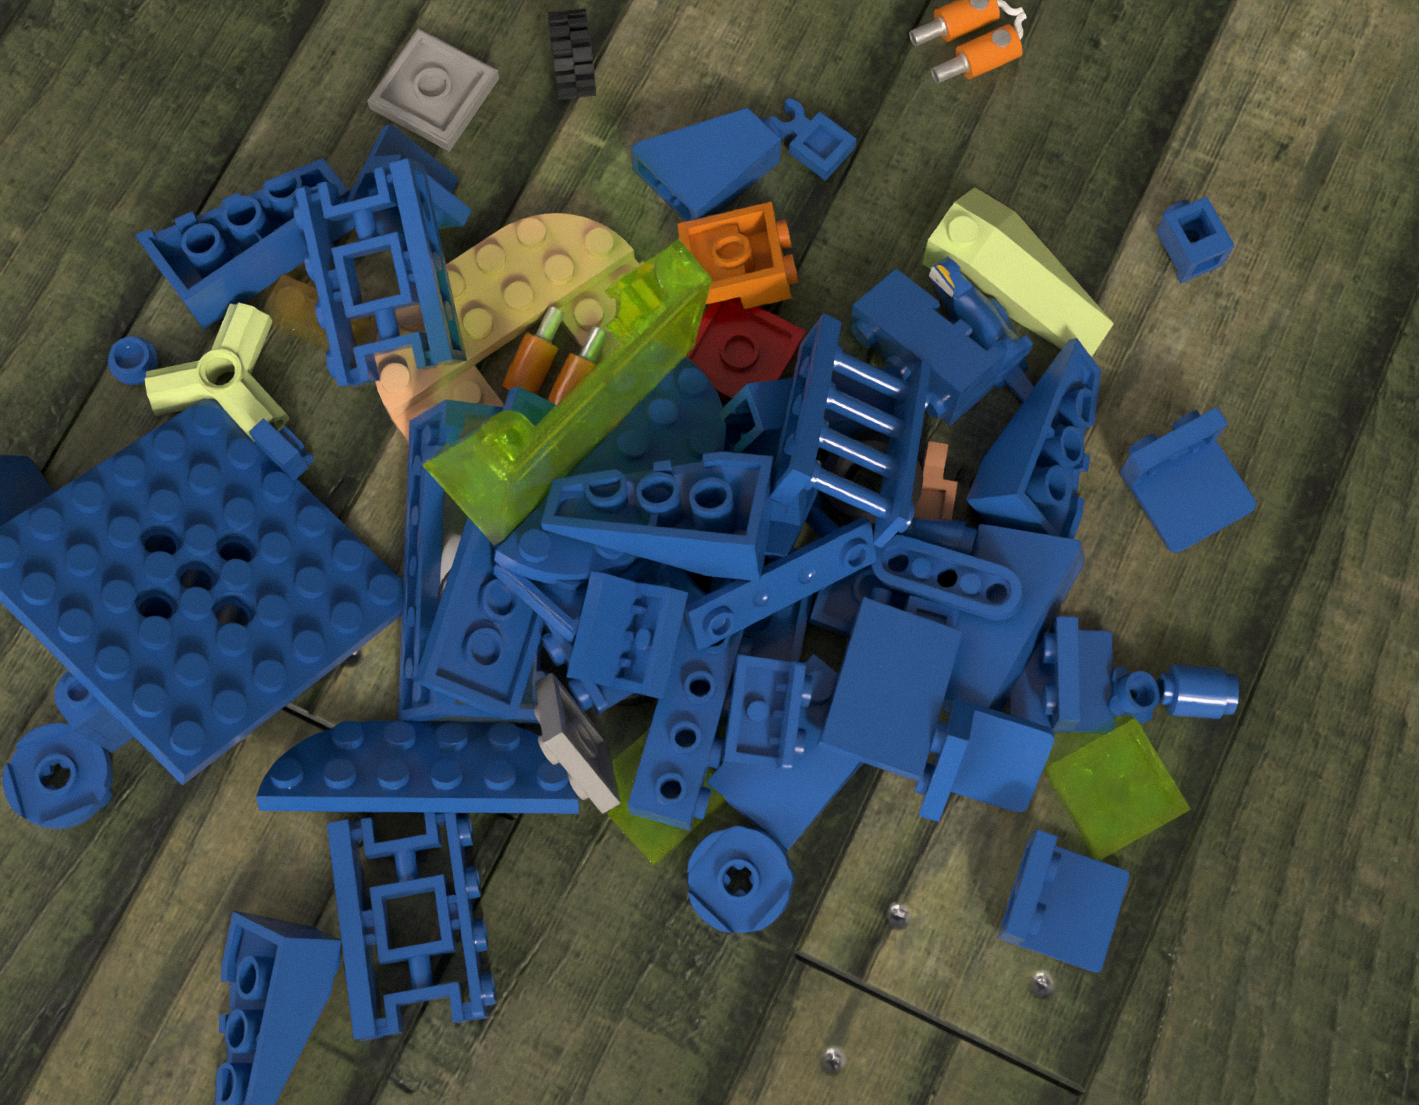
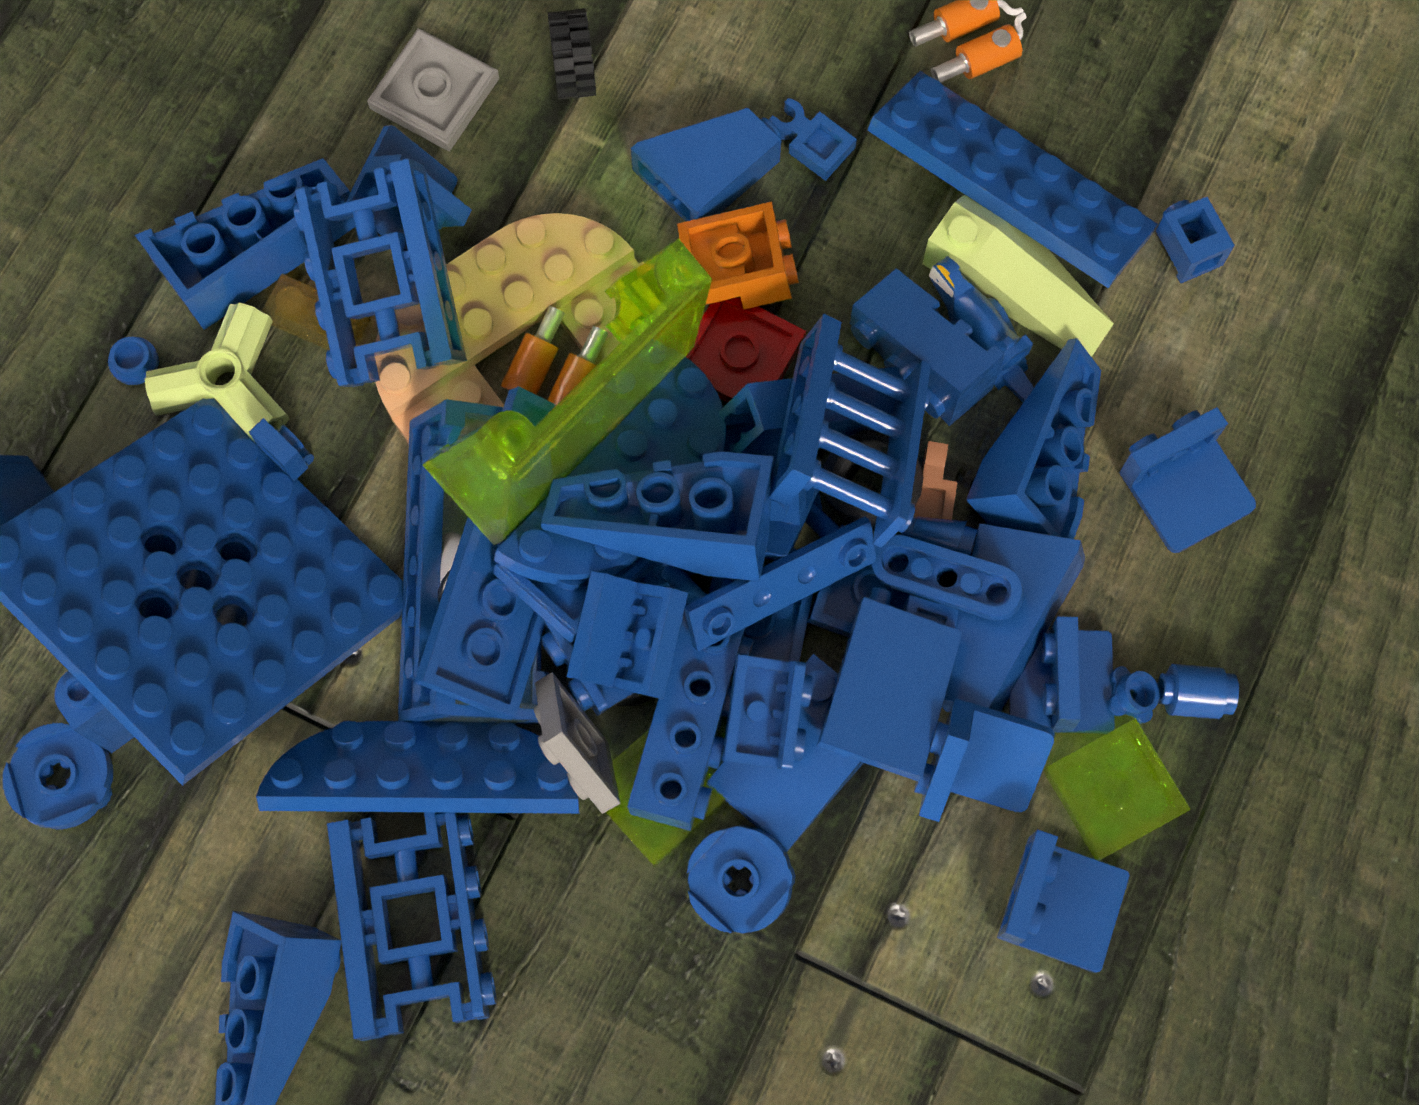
(1013, 178): none -> blue plate

